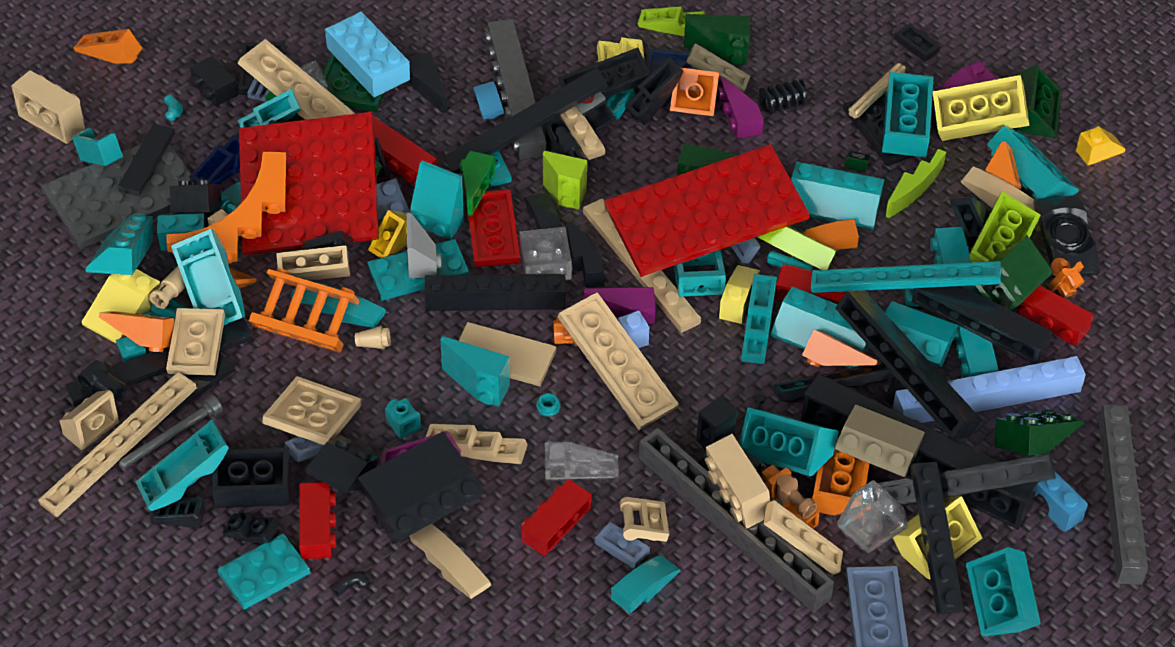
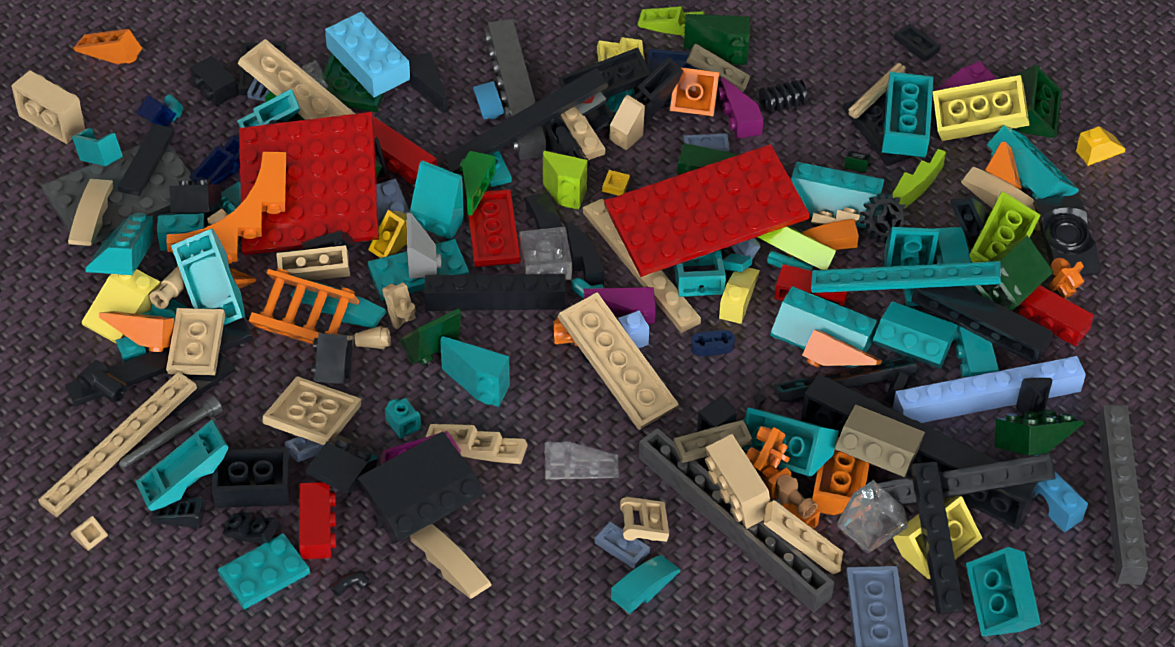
(89, 533): none -> tan slope
(90, 212): none -> tan slope
(90, 419): tan slope -> none
(156, 112): none -> clear blue brick
(332, 358): none -> black brick
(399, 304): none -> tan hips
(425, 340): none -> dark green slope
(527, 358): tan tile -> none
(548, 400): teal plate -> none
(555, 517): red brick -> none
(578, 286): none -> teal arm
(616, 183): none -> yellow plate
(627, 123): none -> tan slope
(694, 445): none -> dark tan plate
(711, 141): none -> sand blue plate
(712, 343): none -> dark blue beam
(737, 262): none -> teal tile
(759, 319): teal slope -> none
(772, 451): none -> orange hips
(826, 217): none -> tan slope
(882, 206): none -> black gear
(908, 364): black brick -> none
(910, 246): none -> teal slope
(1033, 394): none -> black slope

